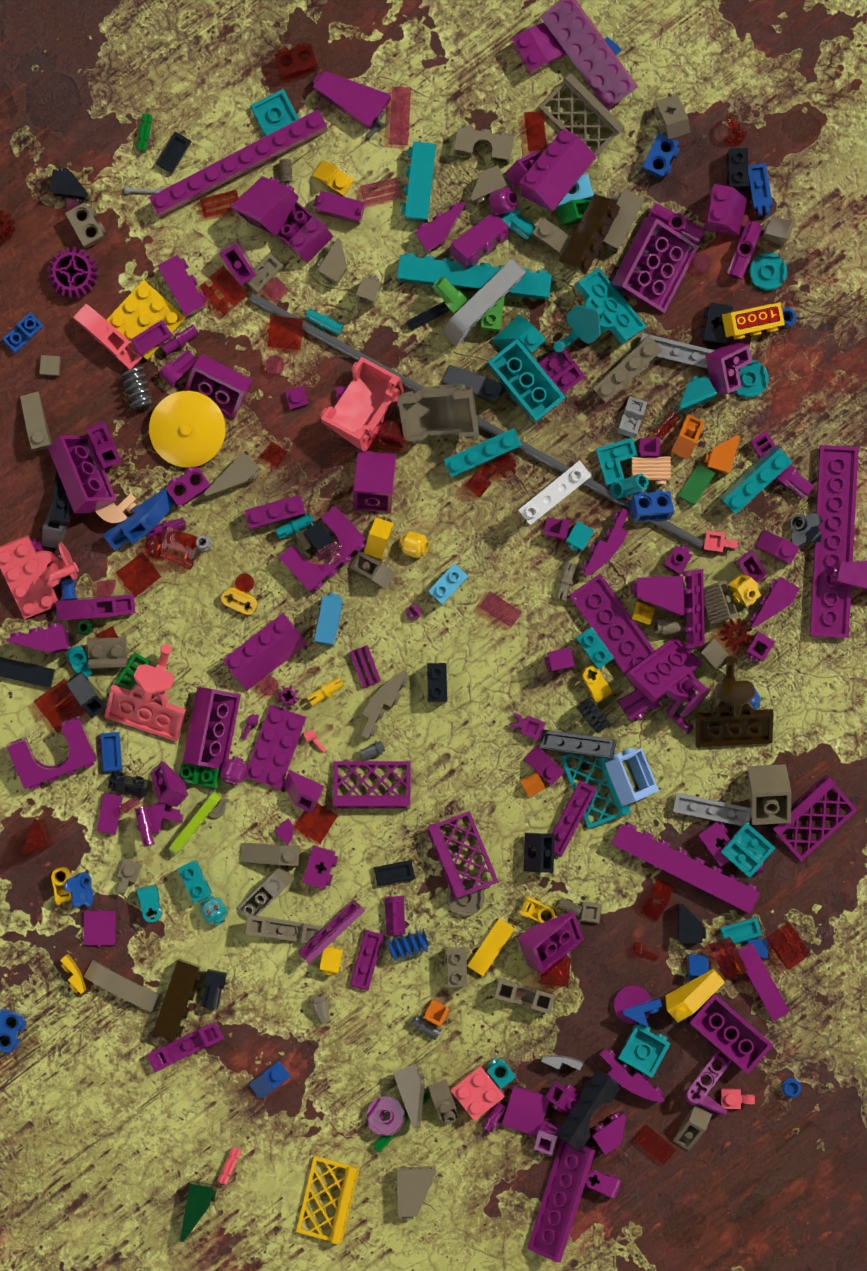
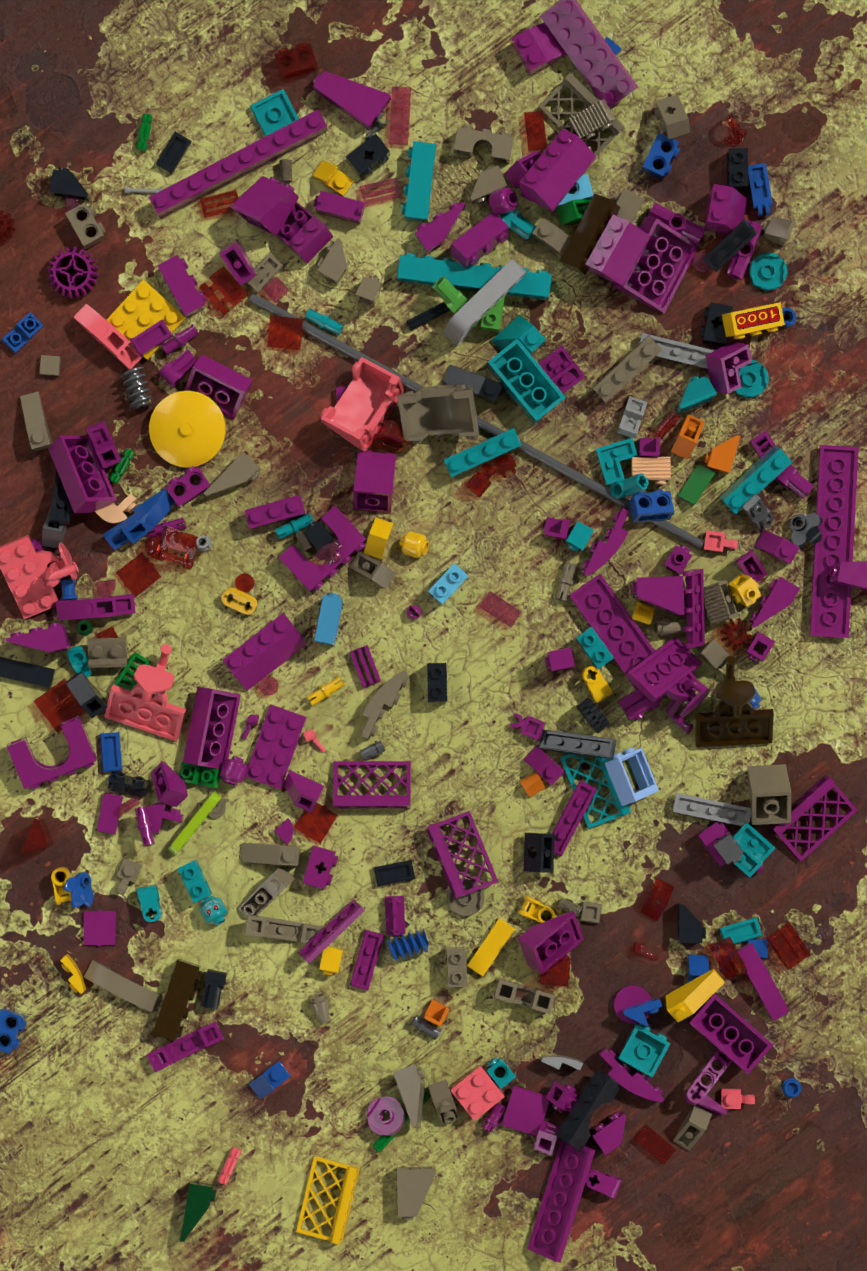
(121, 466): none -> green axle
(274, 365): clear pink tile -> none
(274, 454): clear red tile -> none
(283, 699): magenta gear -> none
(296, 397): magenta plate -> none
(372, 146): none -> black brick
(555, 492): white fence -> none
(592, 119): none -> dark tan brick
(602, 311): teal plate -> none
(617, 250): none -> magenta slope
(688, 869): magenta brick -> none
(728, 848): none -> dark grey brick
(730, 245): none -> black plate
(758, 513): none -> dark grey slope

